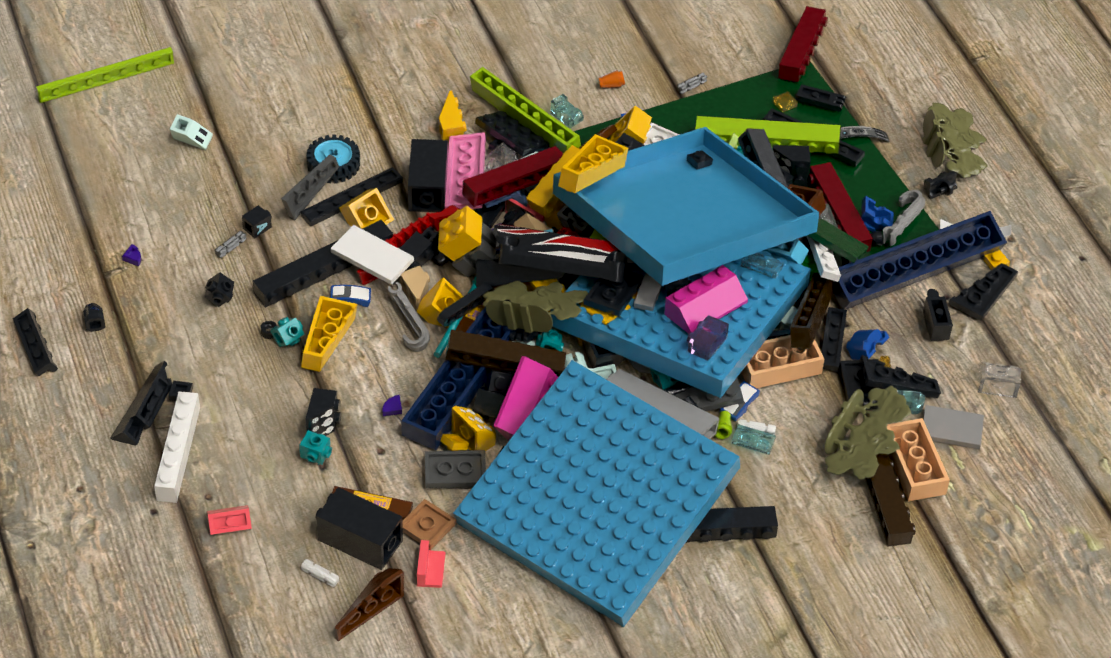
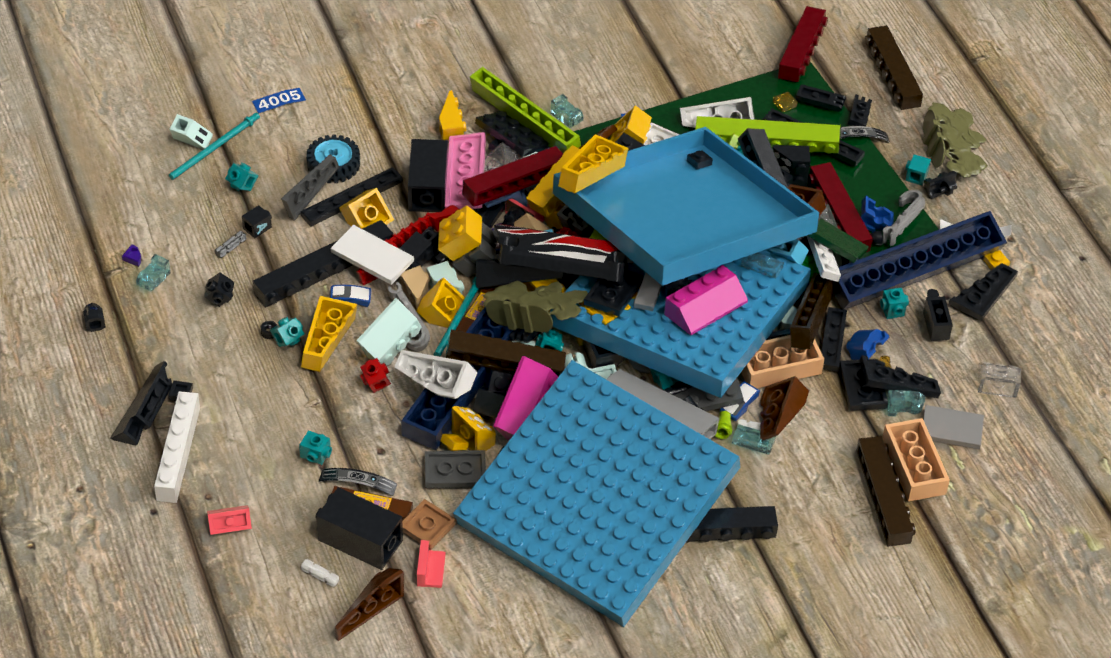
(34, 342): black hinge -> none
(105, 75): lime tile -> none
(154, 273): none -> clear light blue leg
(241, 177): none -> teal brick
(248, 121): none -> teal bar
(278, 99): none -> blue sticker
(323, 411): black slope -> none
(359, 476): none -> sticker
(375, 374): none -> red brick
(389, 333): none -> light aqua slope
(392, 406): dark purple tile -> none
(438, 374): none -> white wedge
(444, 270): none -> light aqua slope
(464, 305): black beam -> none
(612, 80): orange cone -> none
(691, 83): axle -> none
(707, 337): clear purple piece -> none
(736, 108): none -> white wedge
(780, 405): none -> reddish brown wedge
(859, 111): none -> black hinge
(867, 438): olive plant -> none
(894, 67): none -> dark brown brick
(894, 303): none -> teal brick
(917, 169): none -> teal brick

